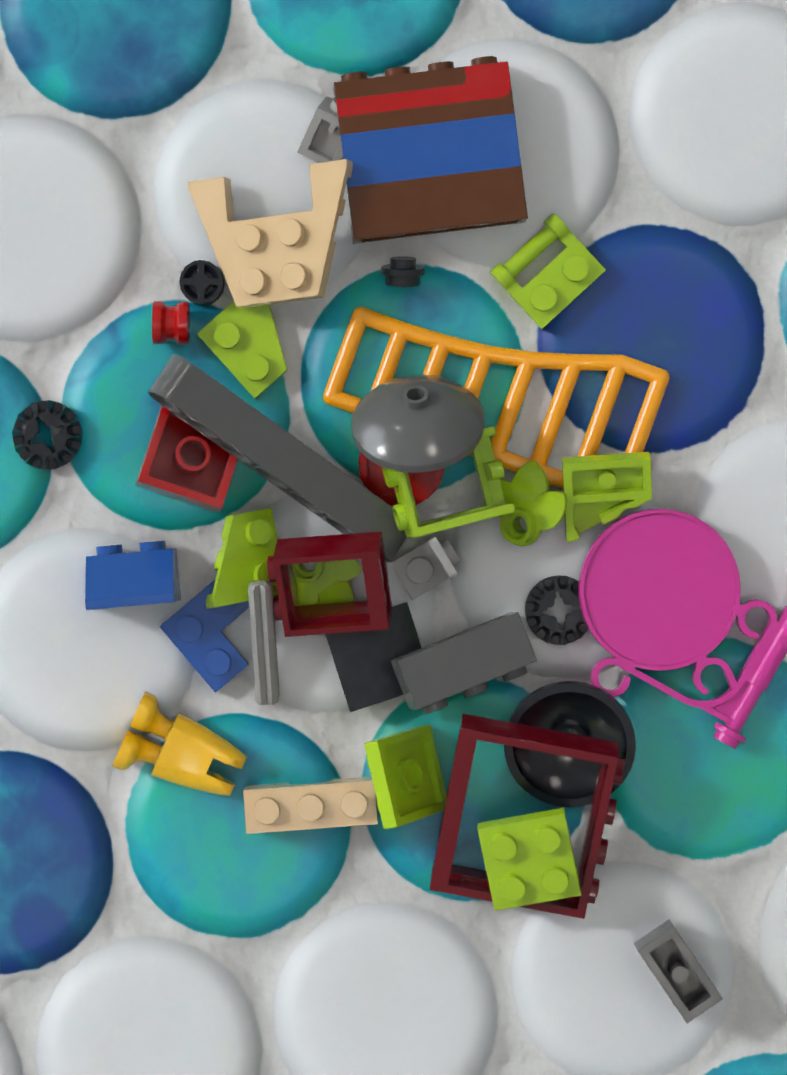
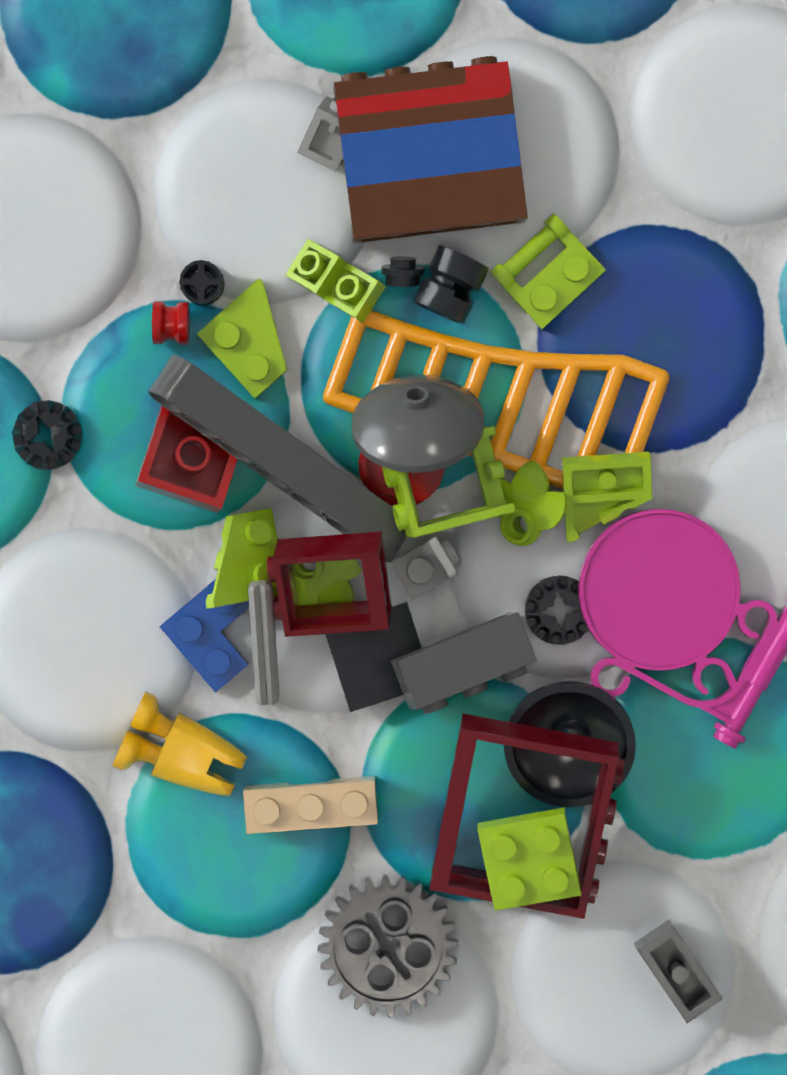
(132, 577): blue slope -> none
(279, 254): tan wing -> none
(335, 280): none -> lime slope
(354, 965): none -> gear
(406, 776): lime plate -> none
(451, 284): none -> black wheel

